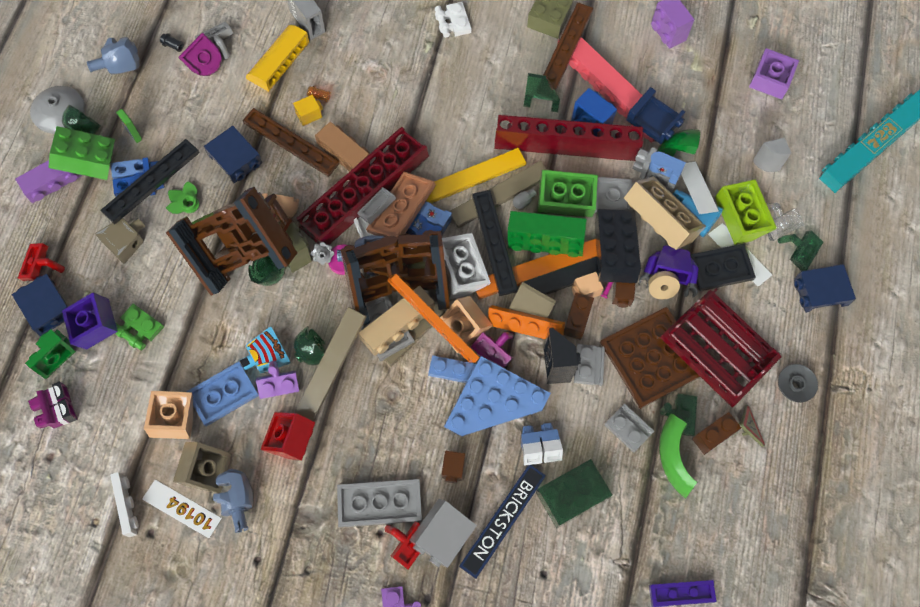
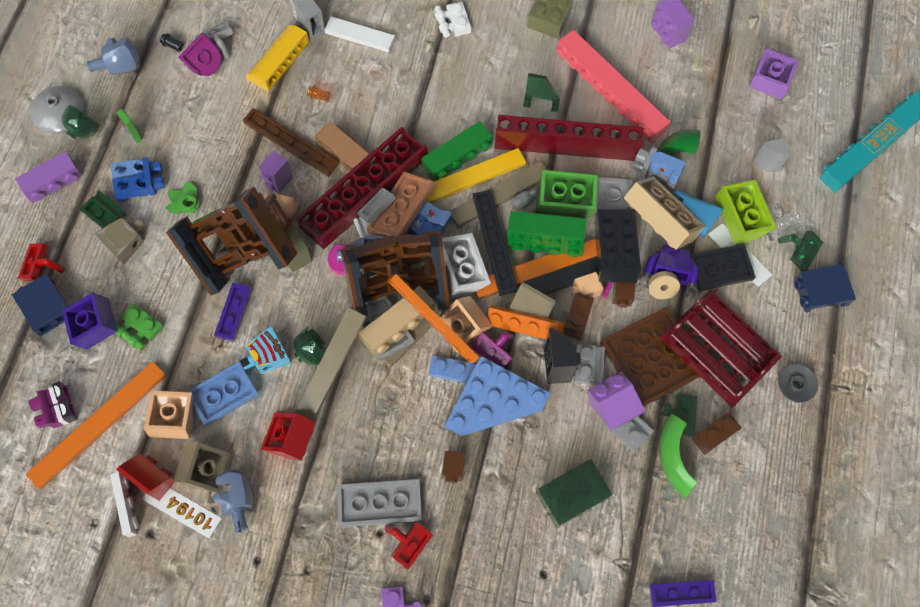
(53, 352): green plate -> none
(81, 153): bright green brick -> none
(95, 425): none -> orange tile
(102, 210): none -> dark green plate
(147, 476): none -> red slope
(149, 181): black tile -> none
(233, 154): dark blue panel -> none
(233, 312): none -> dark purple plate
(265, 272): clear green cylinder -> none
(275, 172): none -> medium lavender brick
(277, 383): medium lavender plate -> none
(308, 110): yellow brick -> none
(322, 253): light grey plant -> none
(359, 34): none -> white tile
(442, 533): light grey brick -> none
(457, 151): none -> green brick
(502, 521): tile -> none
(541, 444): hips -> none
(568, 44): reddish brown tile -> none
(593, 109): blue brick -> none
(615, 400): none -> medium lavender slope
(655, 117): dark blue panel -> none
(698, 189): white sticker -> none
(750, 427): olive piece -> none

